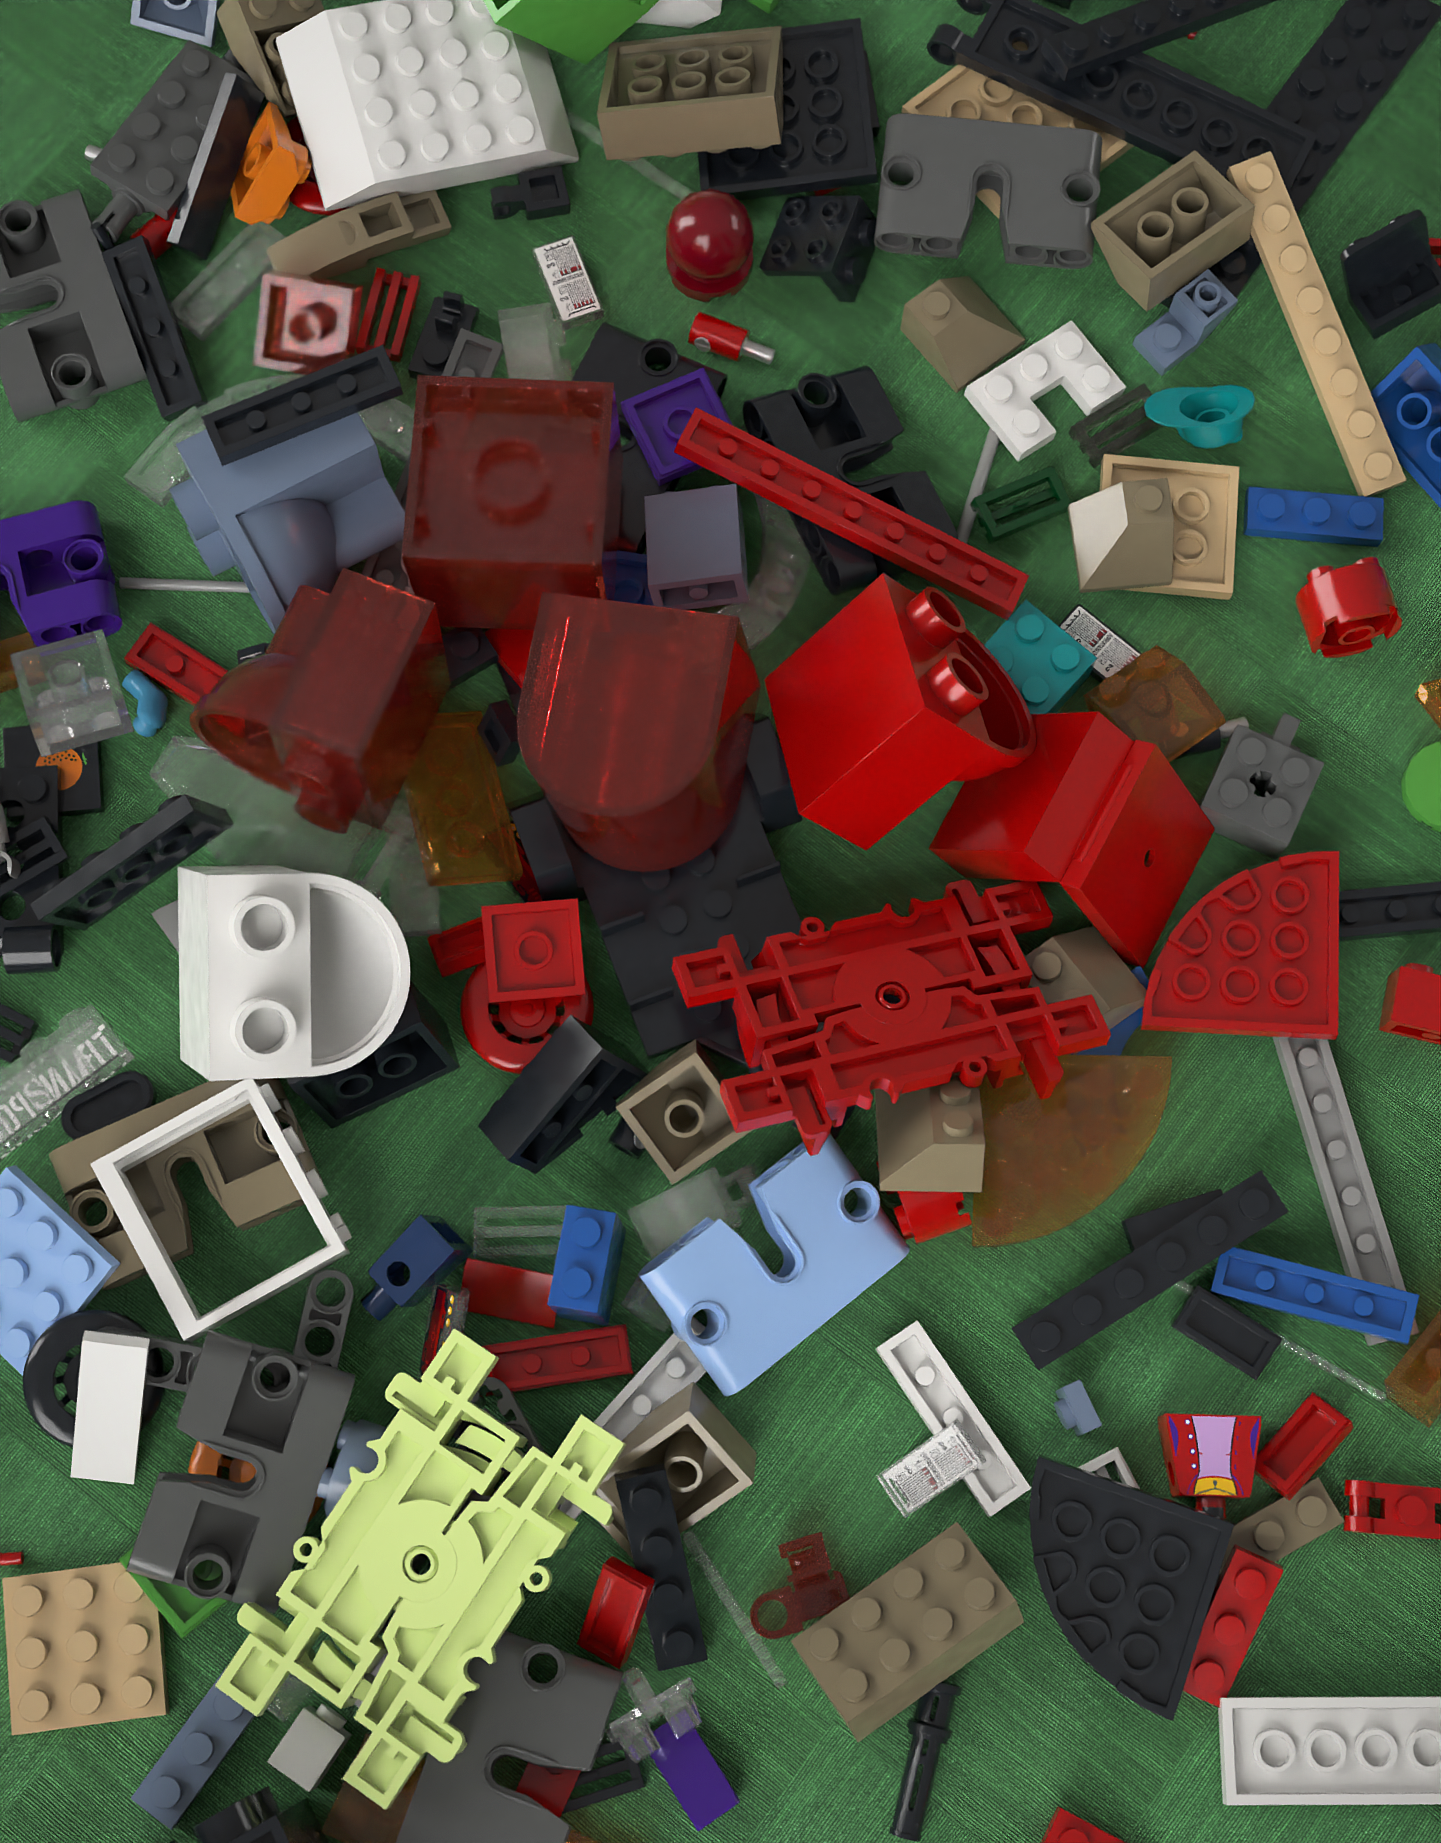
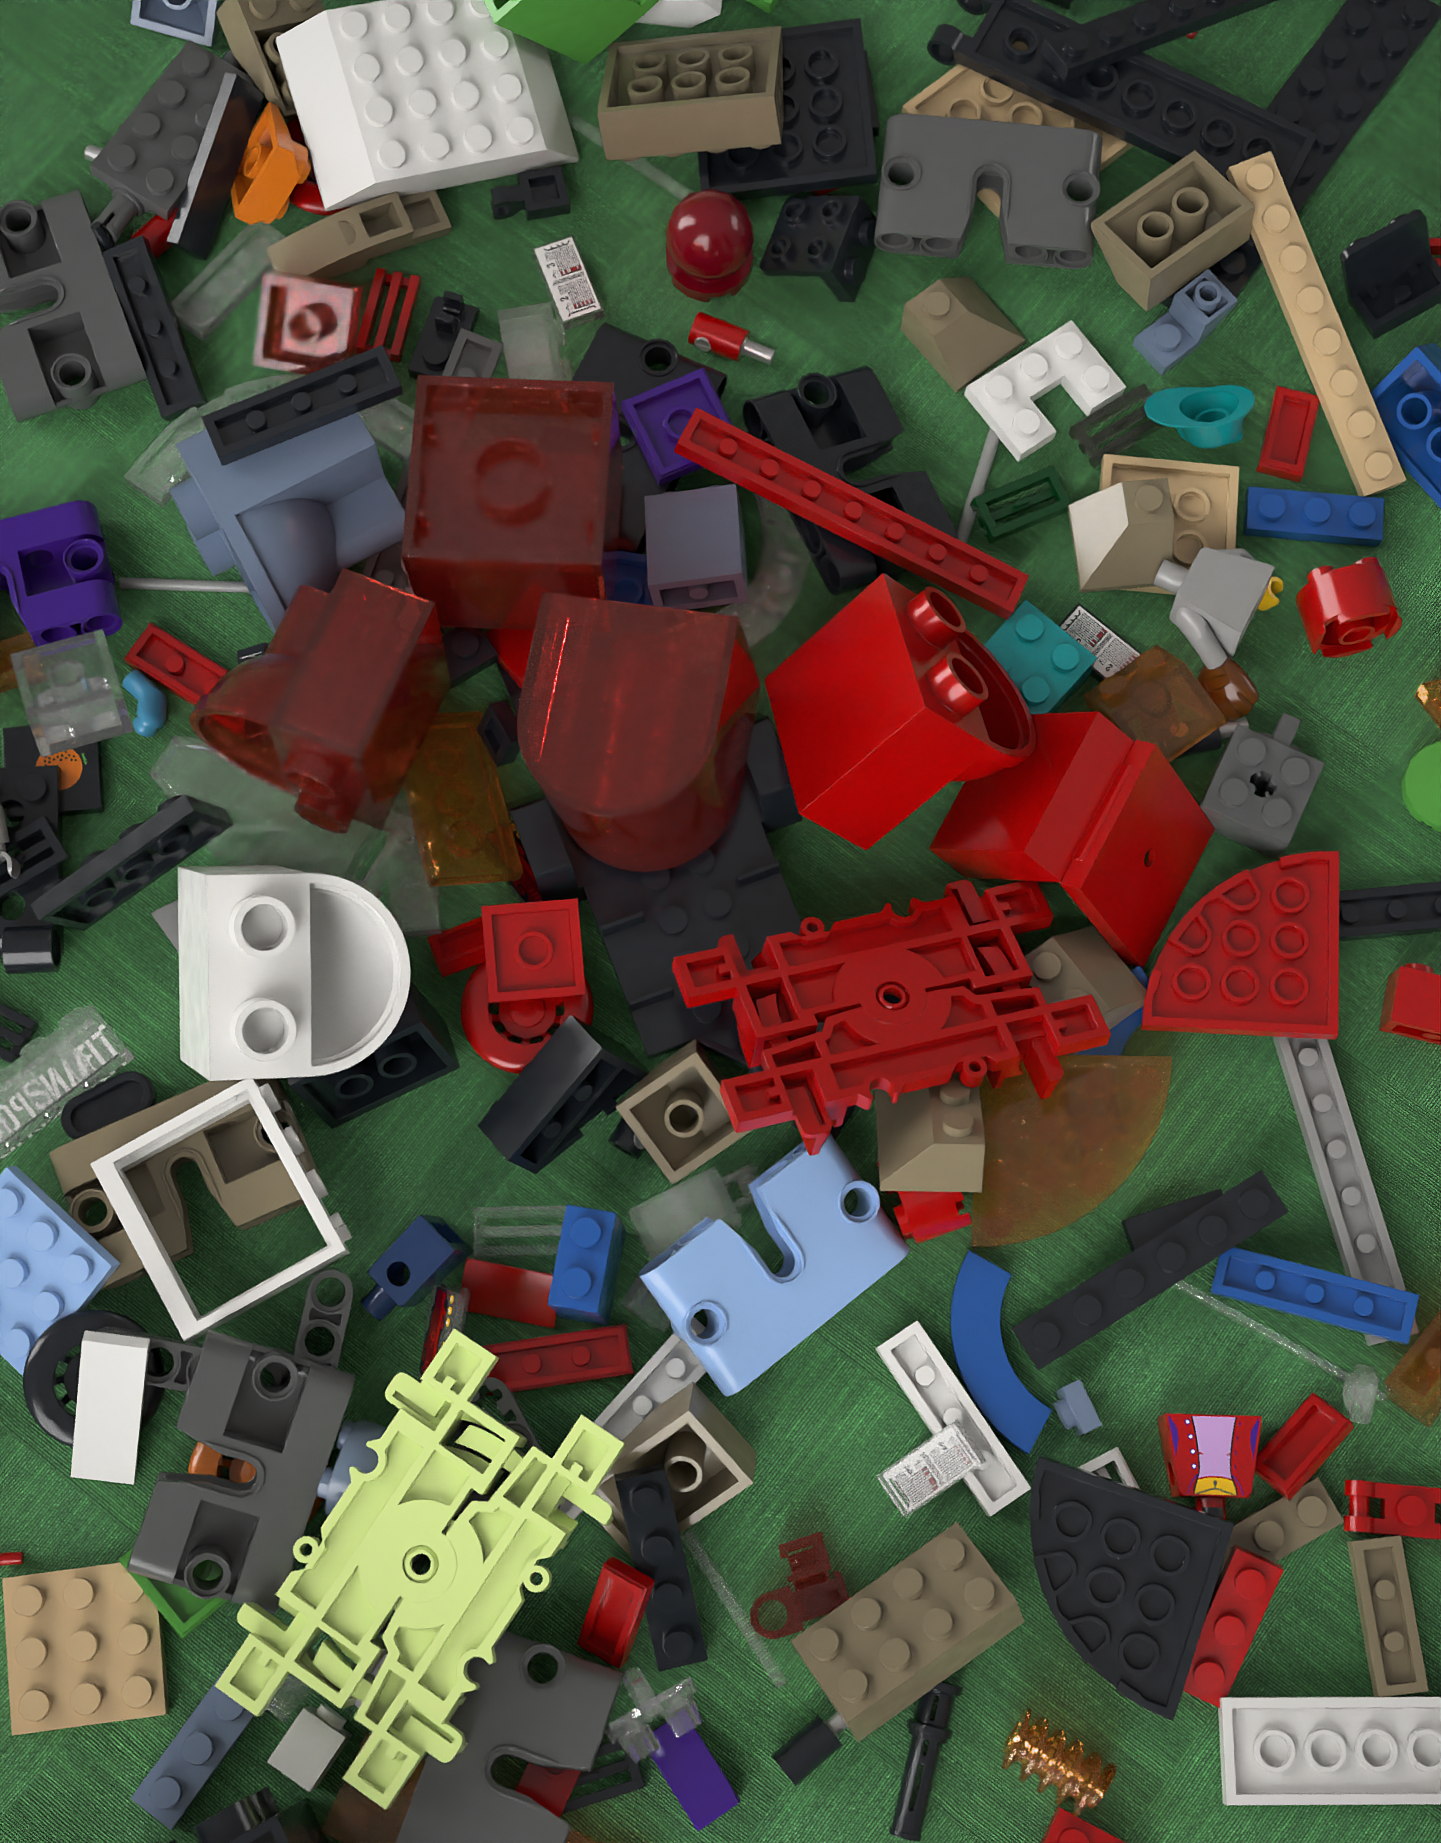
(810, 1747): none -> black piece
(982, 1357): none -> blue tile
(1057, 1763): none -> clear orange piece
(1213, 613): none -> light grey torso
(1226, 1332): black tile -> none
(1288, 434): none -> red tile
(1360, 1393): none -> clear tile
(1387, 1616): none -> dark tan plate

